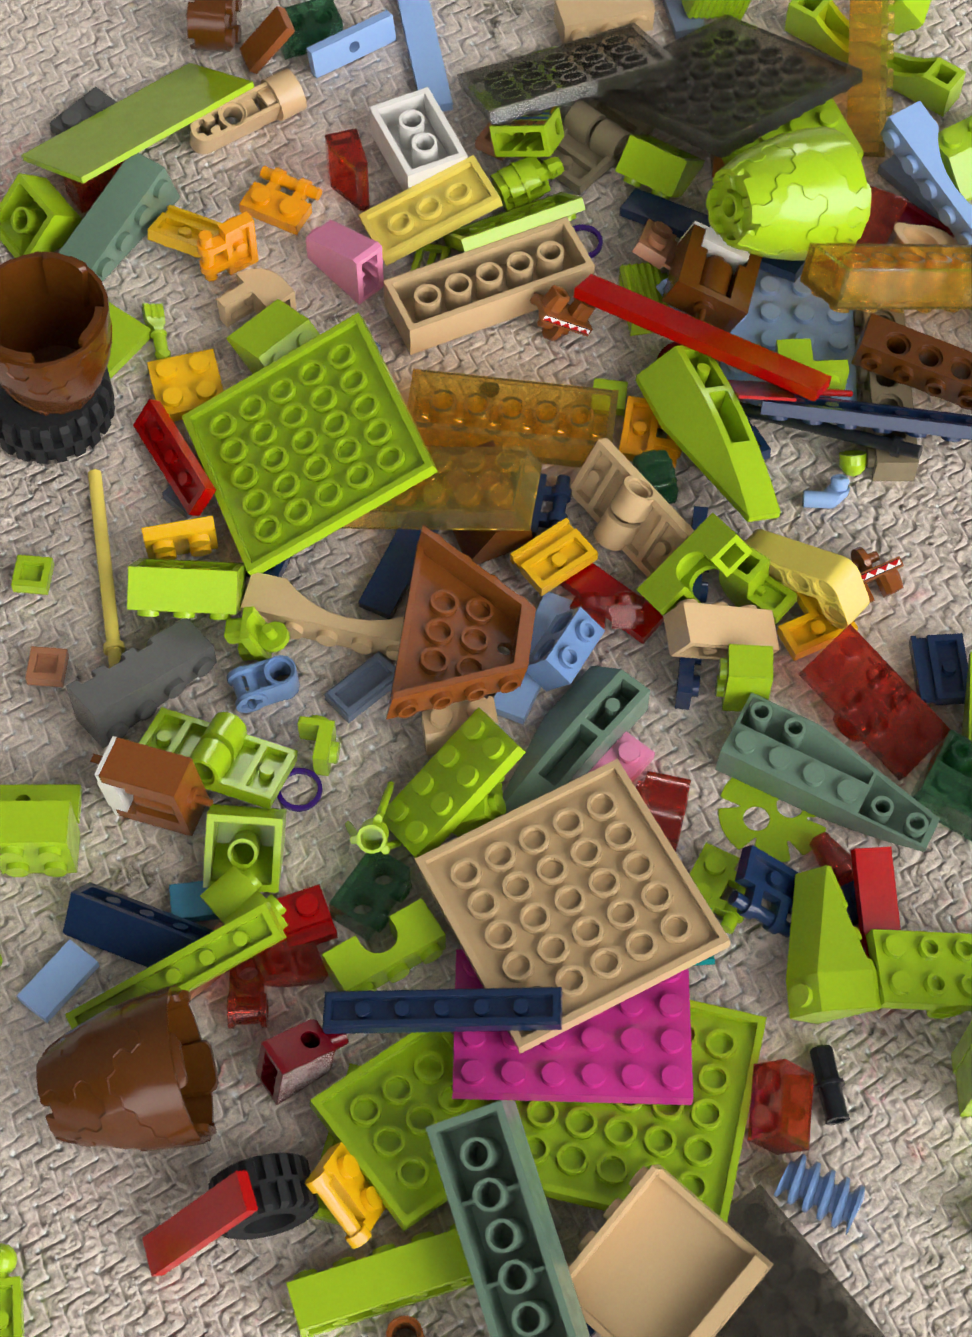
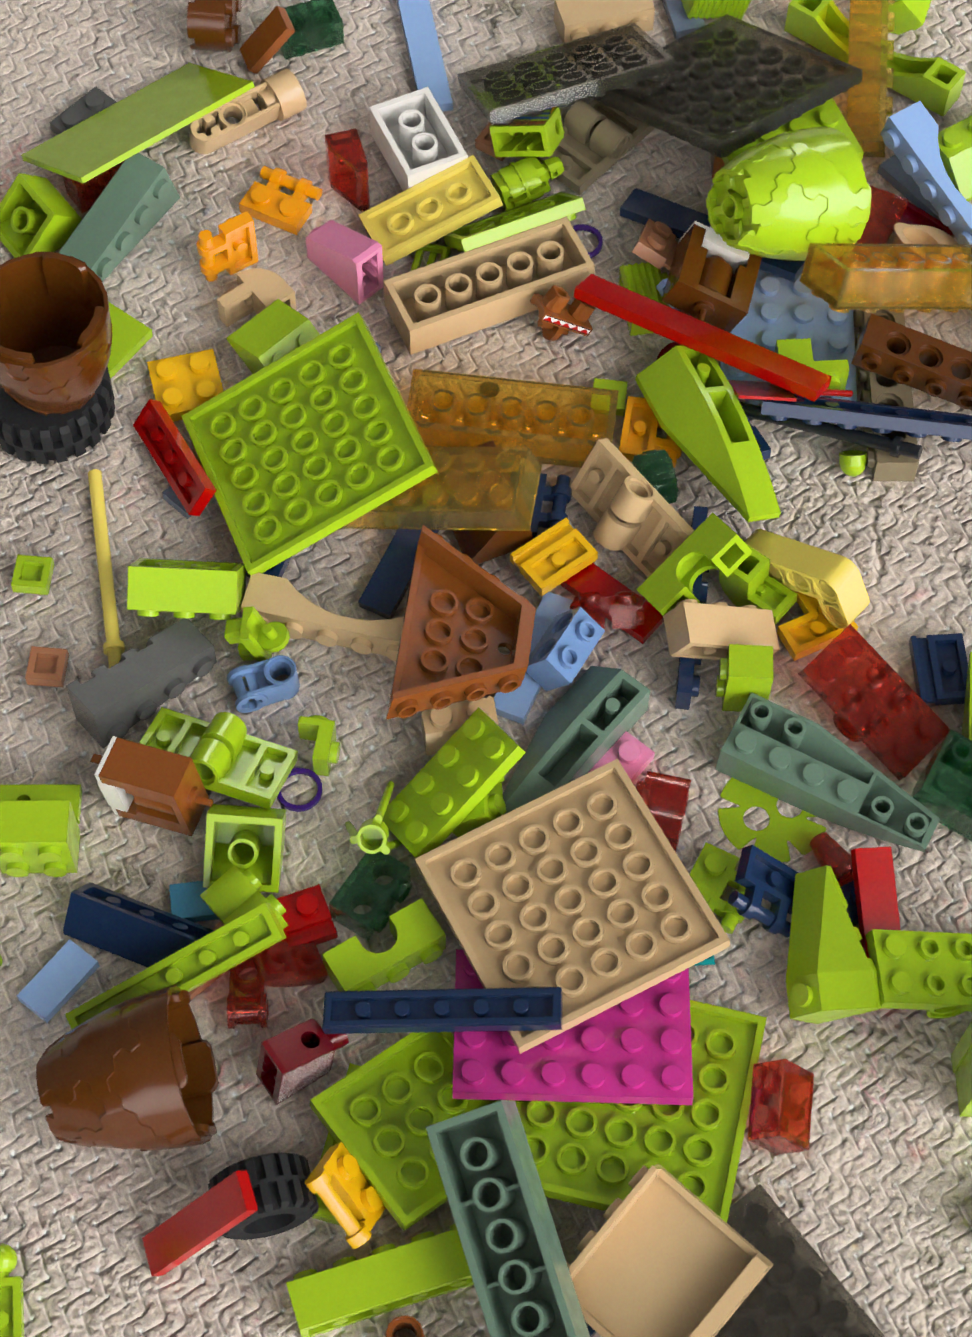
(155, 319): lime piece -> none
(180, 538): yellow plate -> none
(181, 229): yellow plate -> none
(351, 44): light blue tile -> none
(362, 687): sand blue tile -> none
(658, 166): lime slope -> none
(821, 1192): medium blue piece -> none
(829, 1085): black axle -> none
(830, 496): light blue arm -> none
(885, 574): dark orange hips -> none

